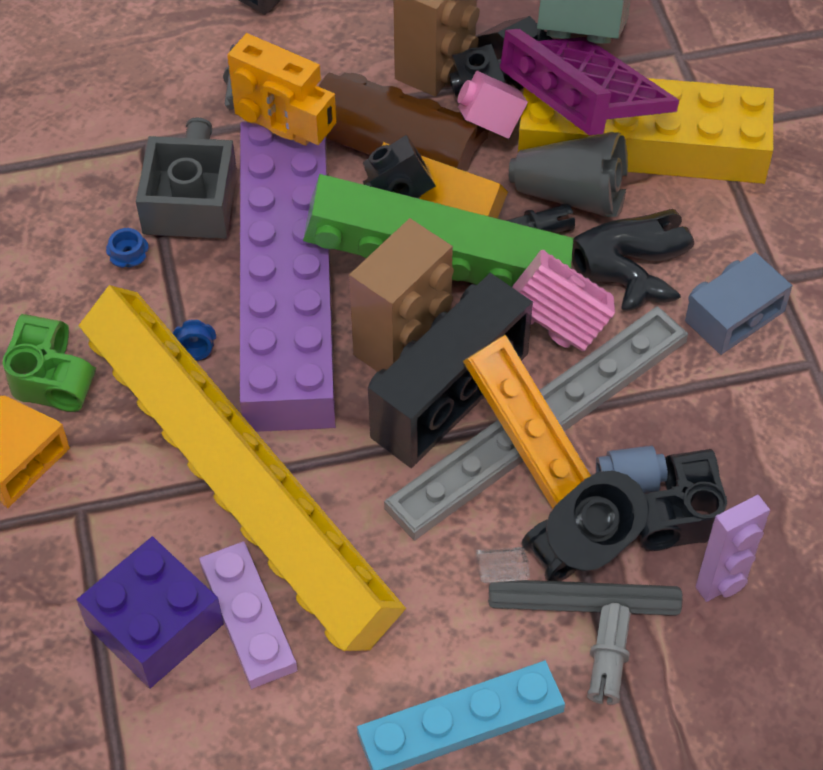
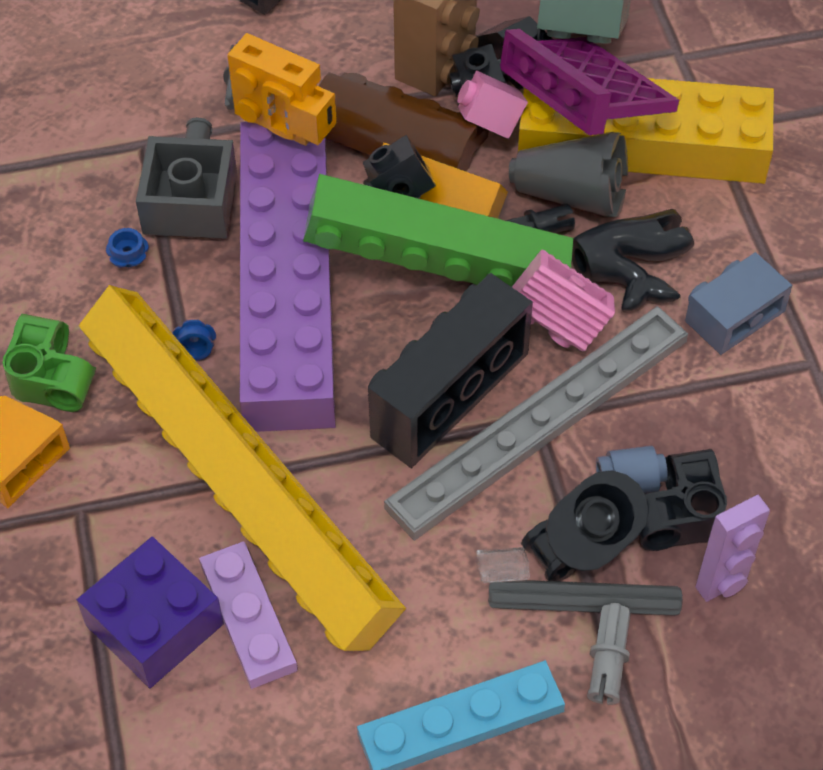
(399, 293): medium nougat brick -> none
(527, 419): light orange tile -> none

